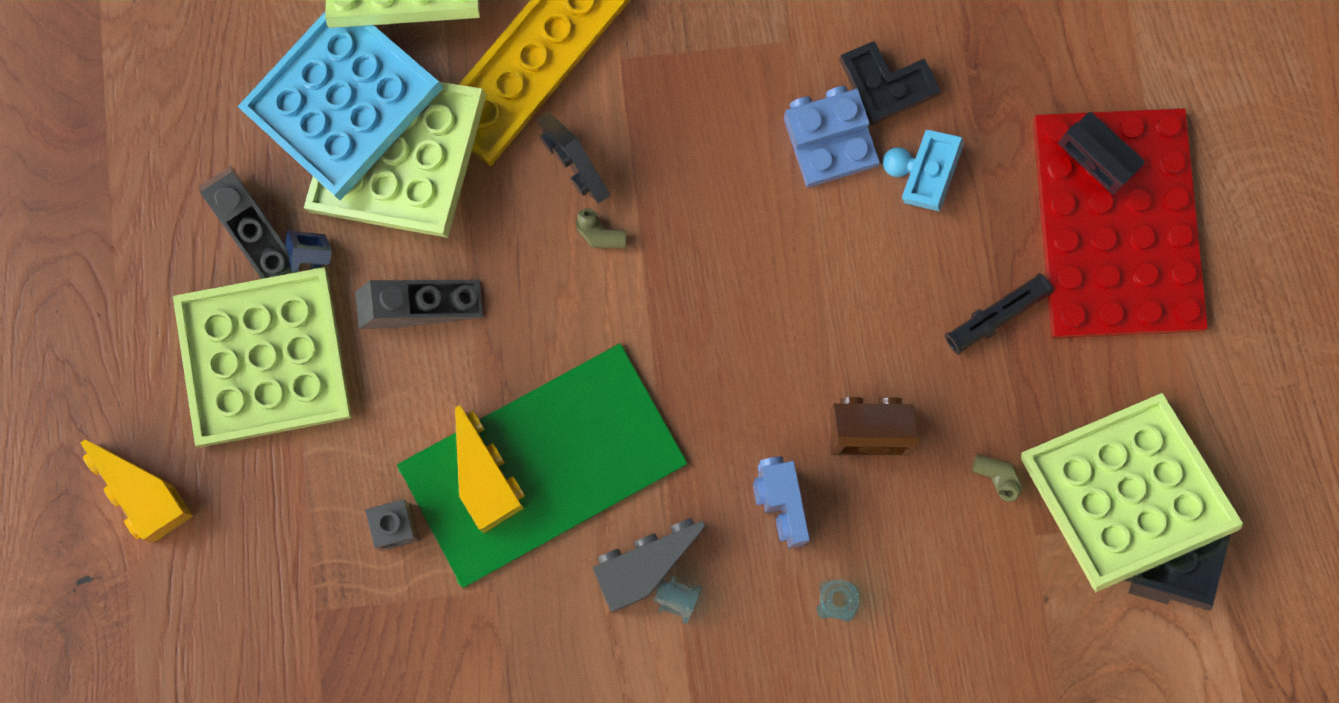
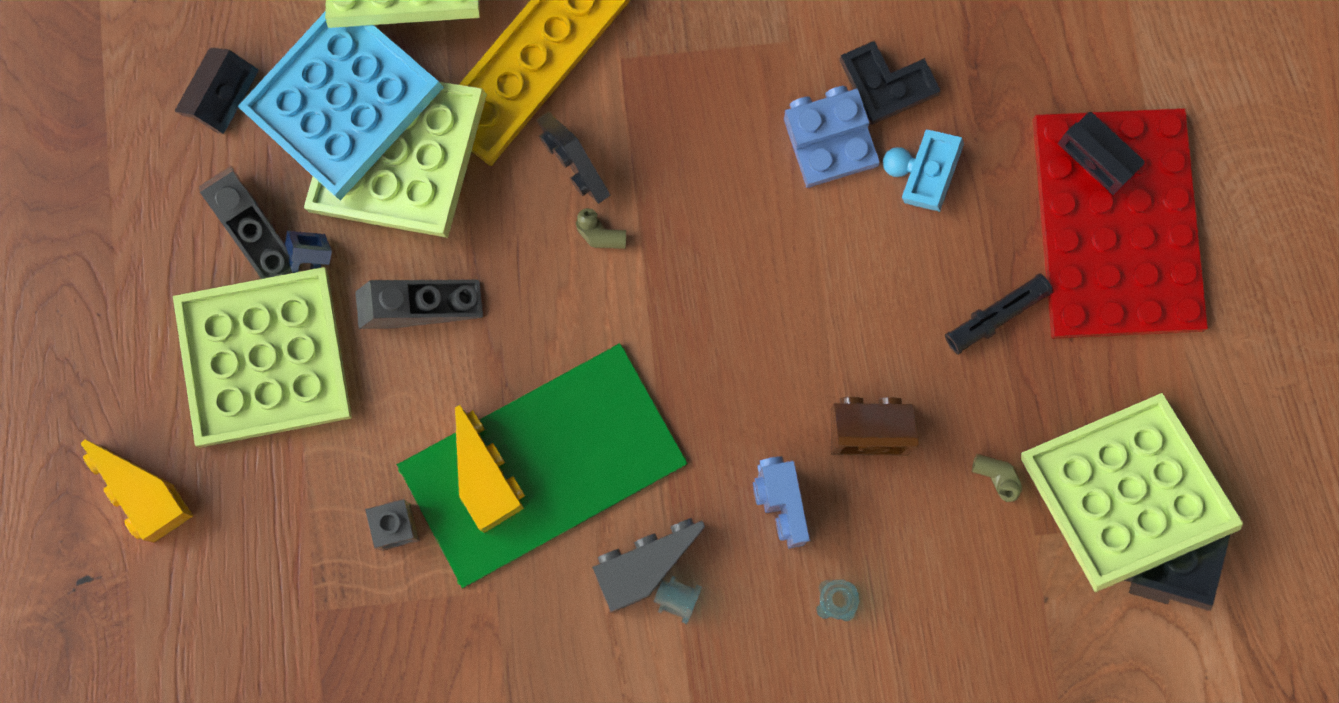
(217, 89): none -> black panel

